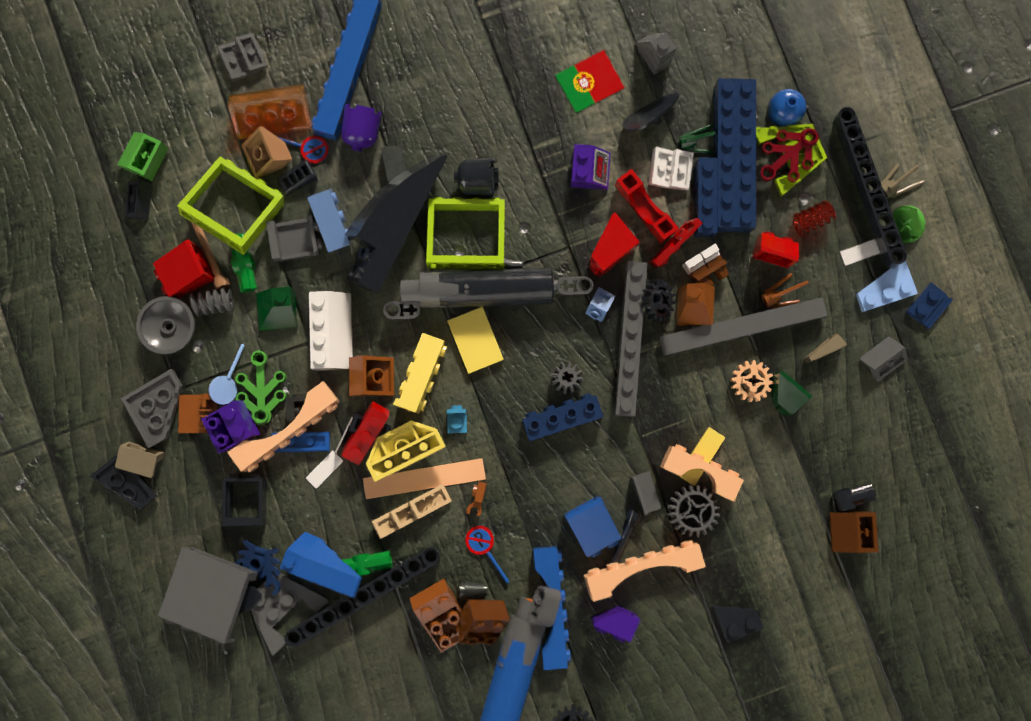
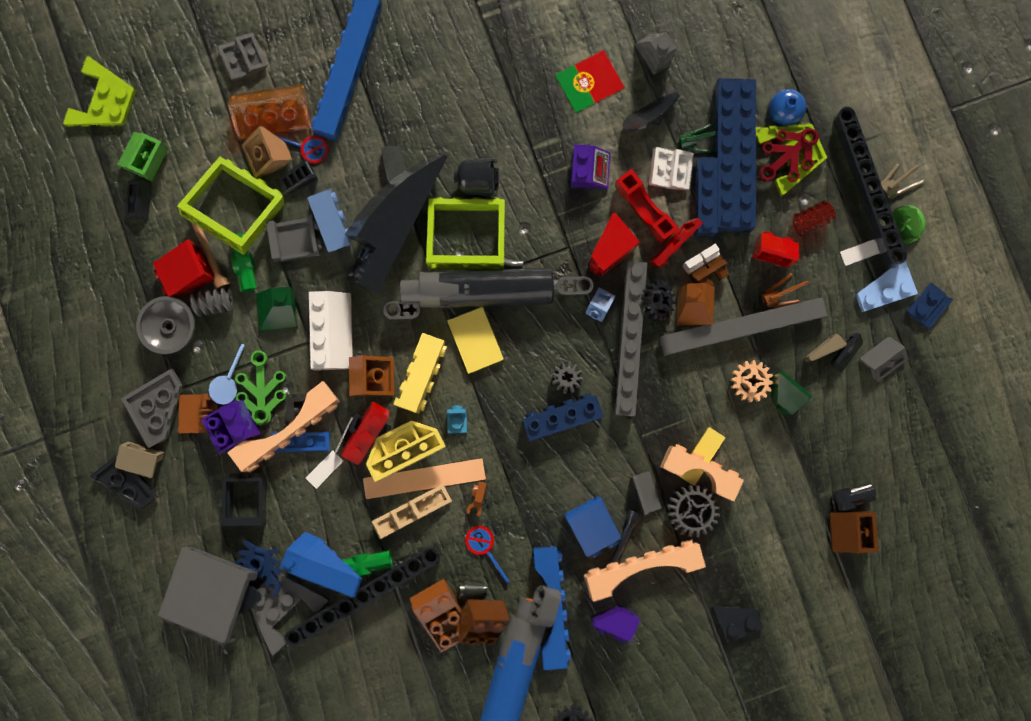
(110, 100): none -> lime wing
(360, 127): dark purple cylinder -> none
(845, 354): none -> black slope

